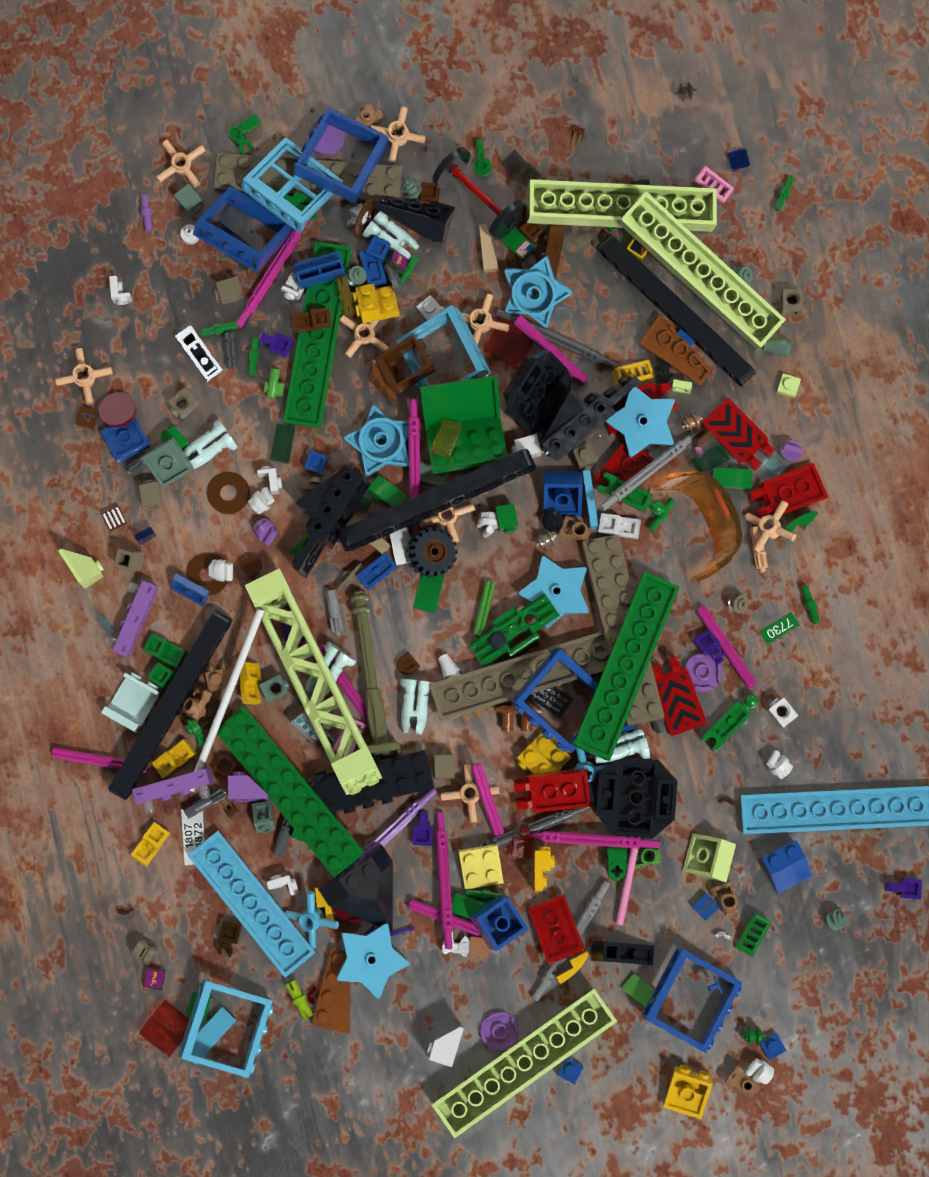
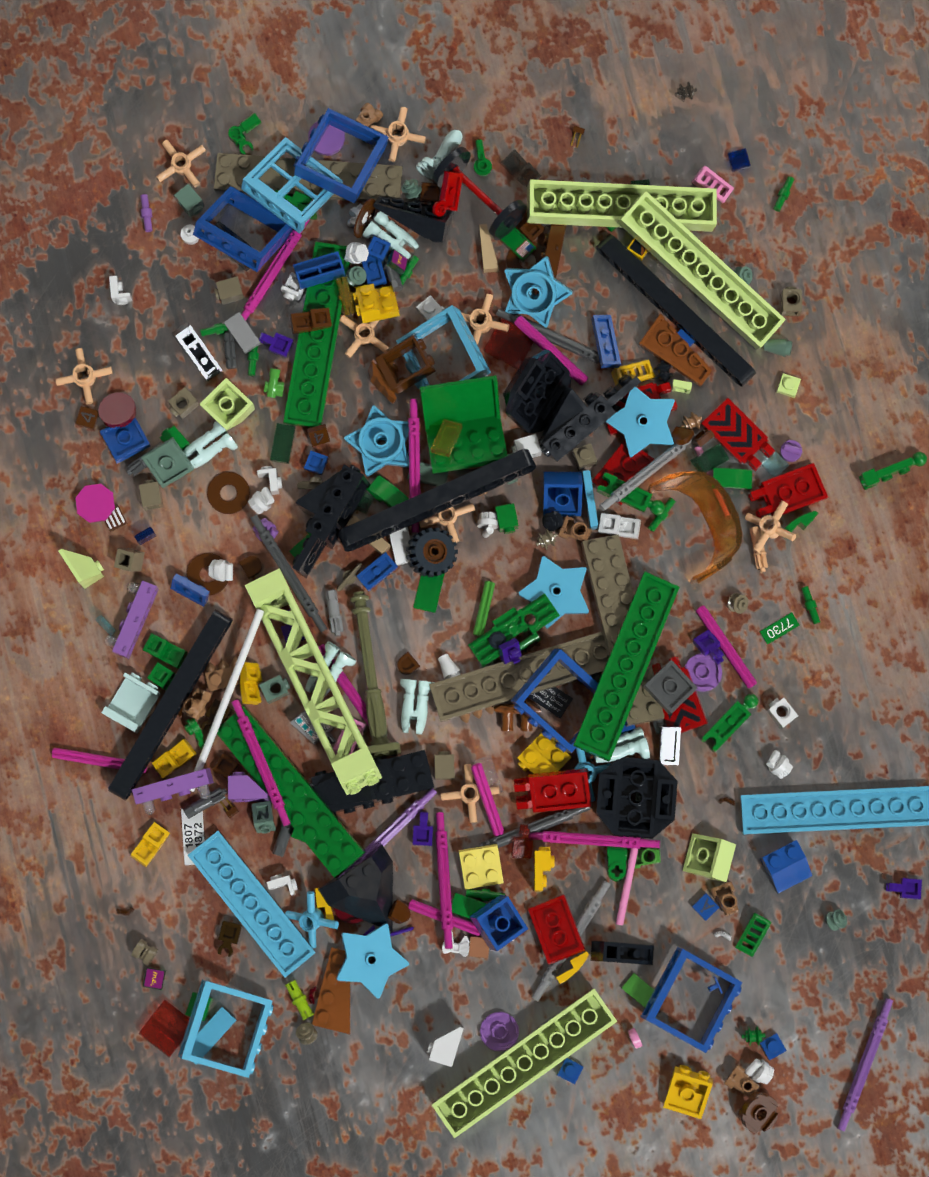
(95, 503): none -> dark pink piece
(227, 405): none -> yellowish green slope
(242, 332): none -> light grey tile
(263, 768): none -> dark pink axle
(288, 573): none -> dark grey axle
(306, 1033): none -> dark tan wheel
(318, 435): none -> reddish brown tile
(356, 253): none -> white piece
(399, 912): none -> reddish brown tile
(428, 165): none -> light aqua piece
(449, 193): none -> red hinge
(510, 651): none -> dark purple tile
(606, 341): none -> blue plate
(634, 1038): none -> bright pink tile
(669, 745): none -> tile
(670, 687): none -> dark grey plate
(682, 435): none -> reddish brown tile
(749, 1112): none -> reddish brown plate
(865, 1064): none -> medium lavender axle
(872, 478): none -> green plate

